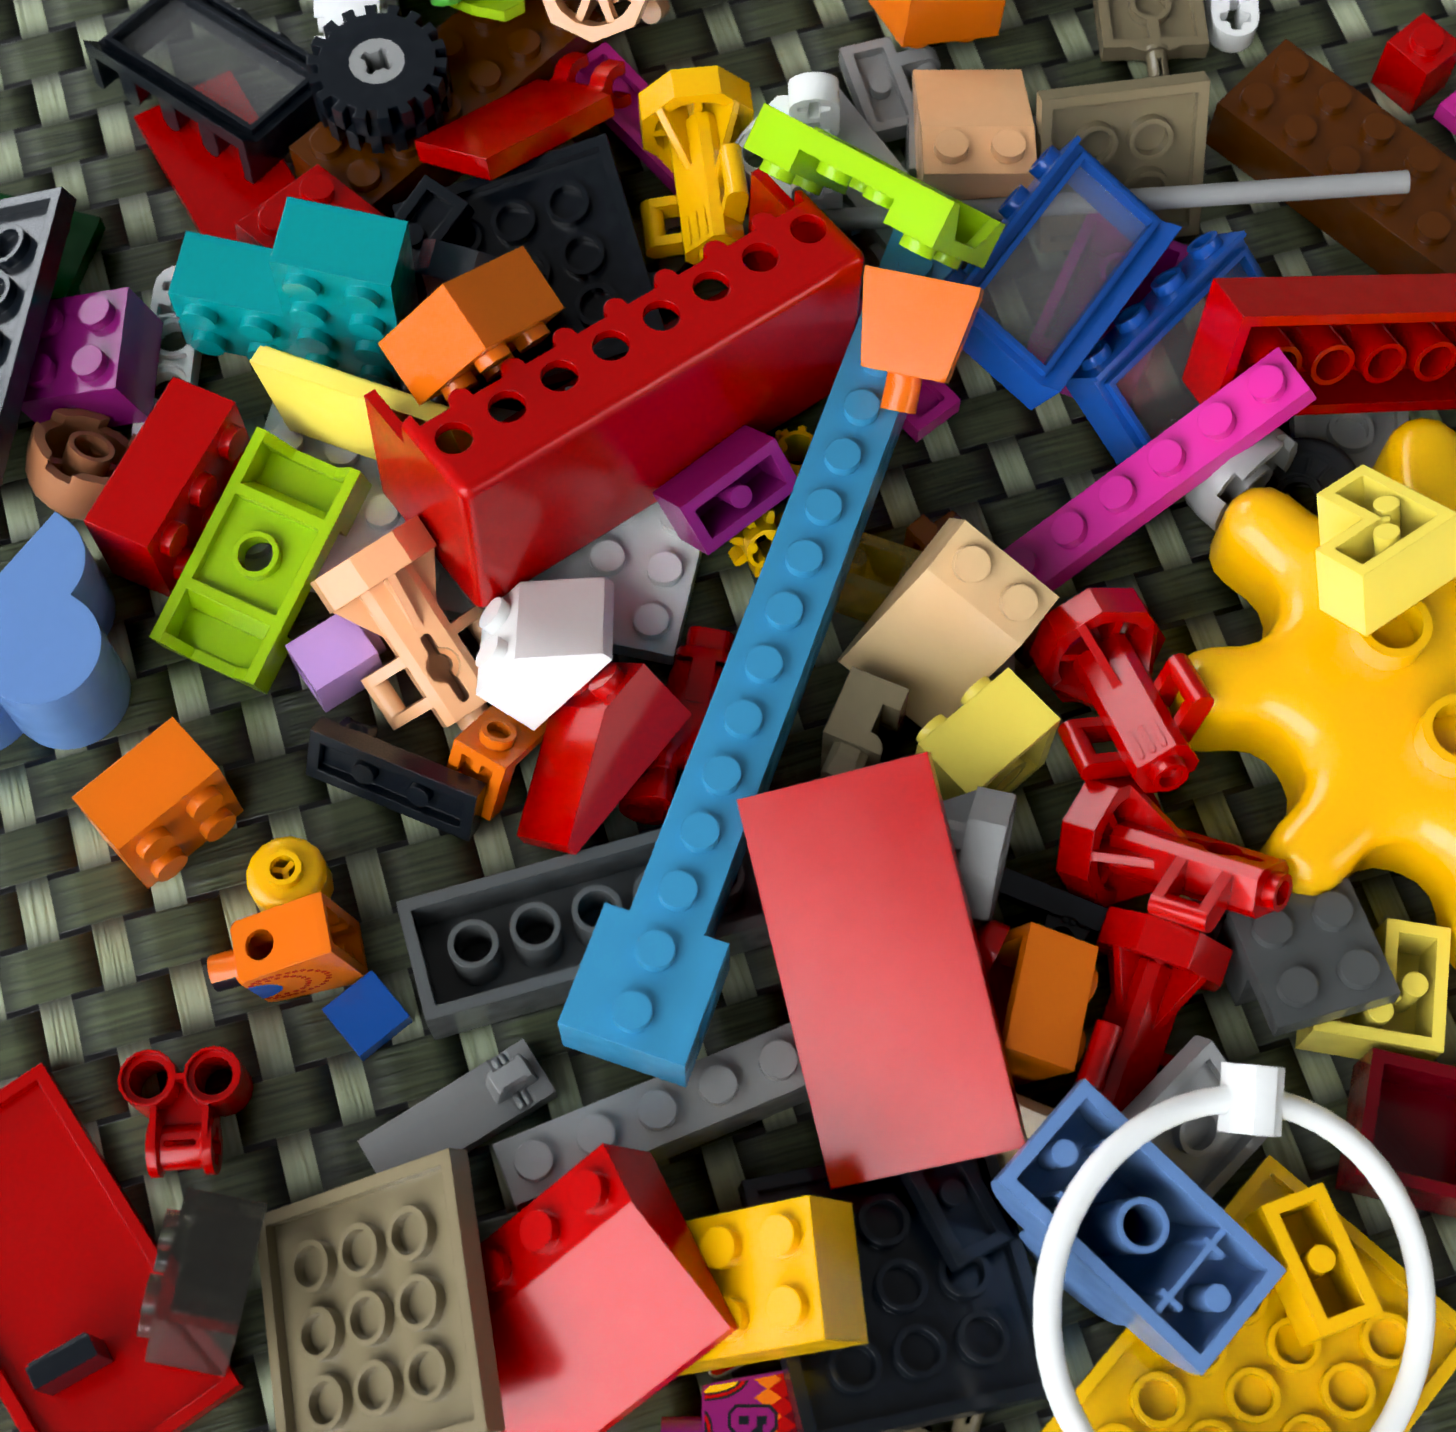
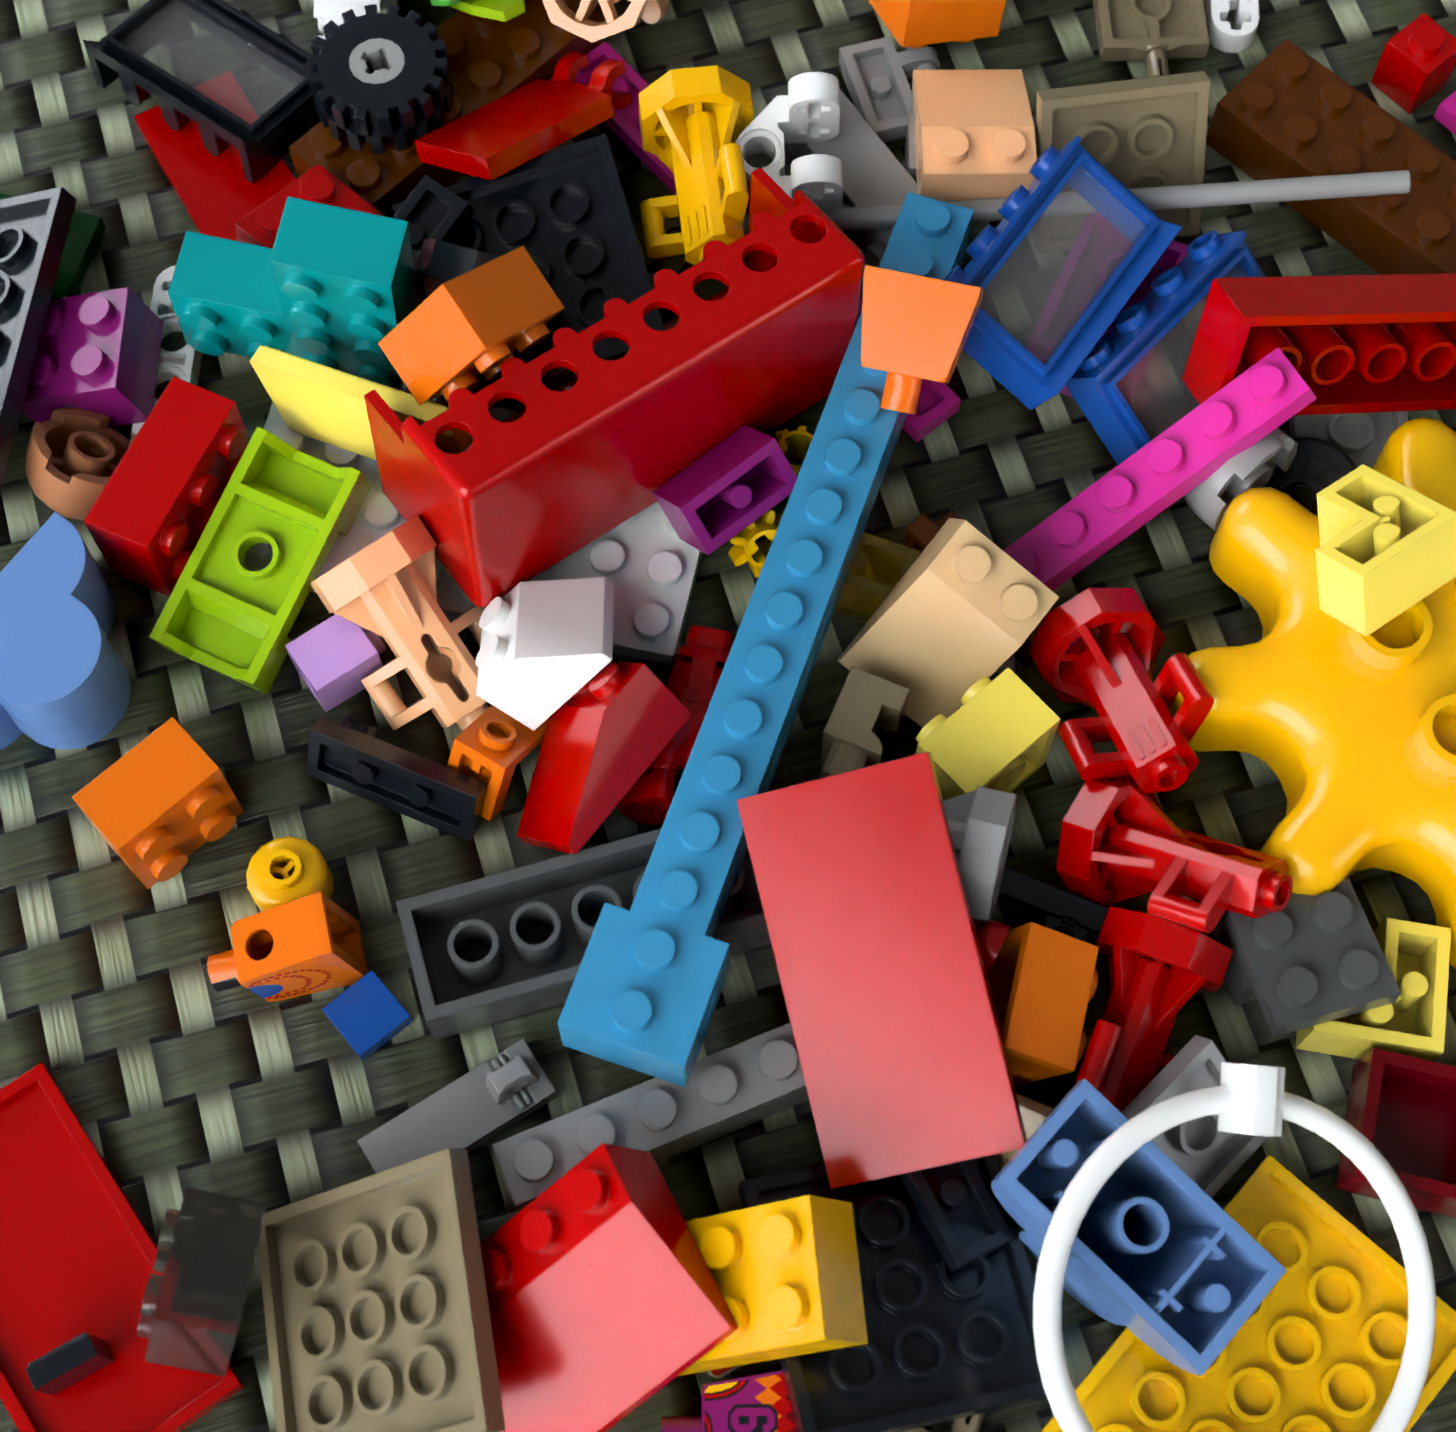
(183, 1119): red piece -> none
(930, 219): piece -> none
(1324, 1278): yellow brick -> none

